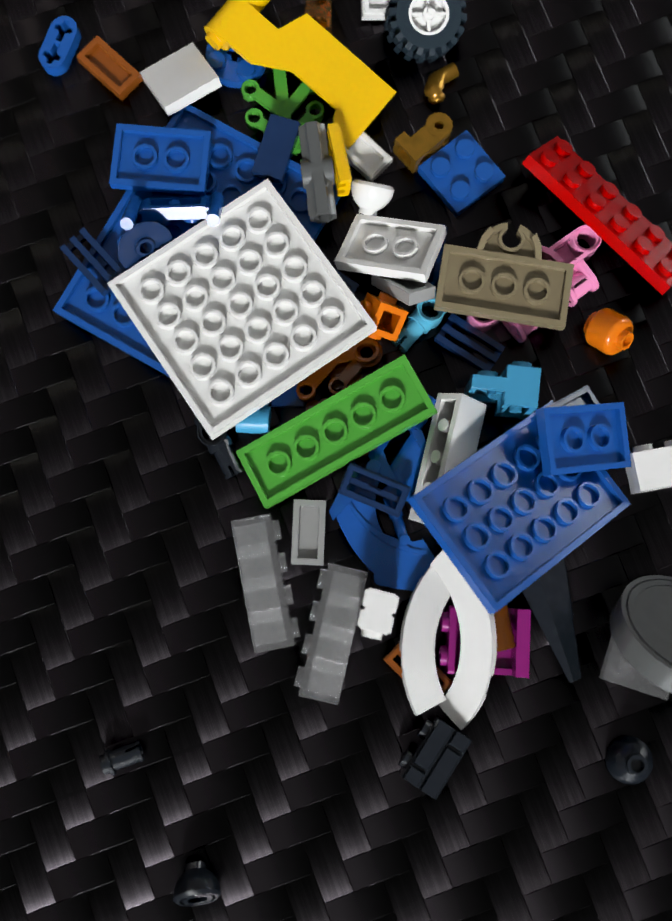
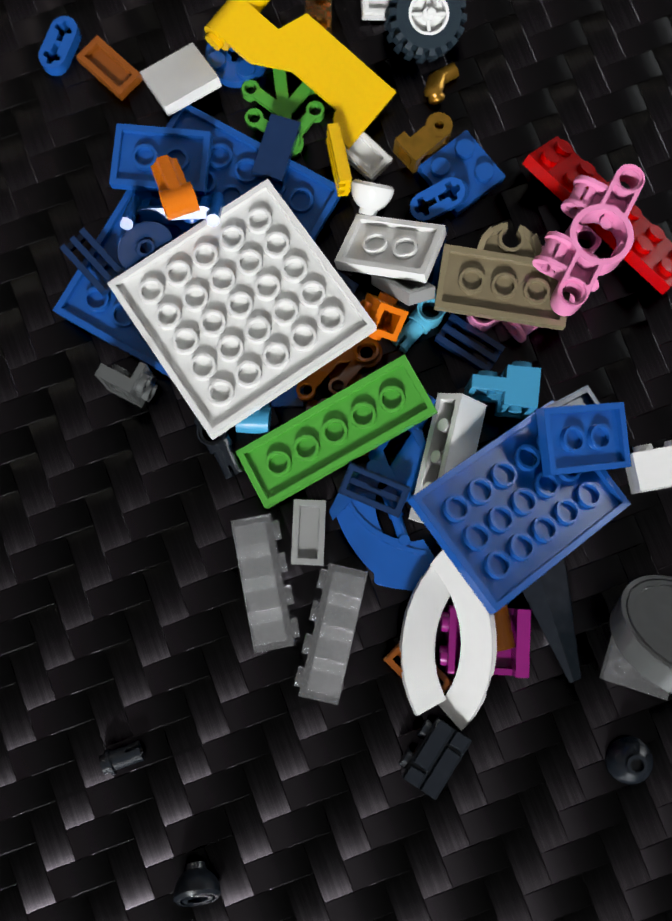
(135, 389): none -> dark grey bracket
(174, 191): none -> orange piece
(317, 172): dark grey piece -> none
(377, 611): white brick -> none
(443, 205): none -> blue beam
(601, 205): none -> bright pink piece
(609, 331): orange head -> none

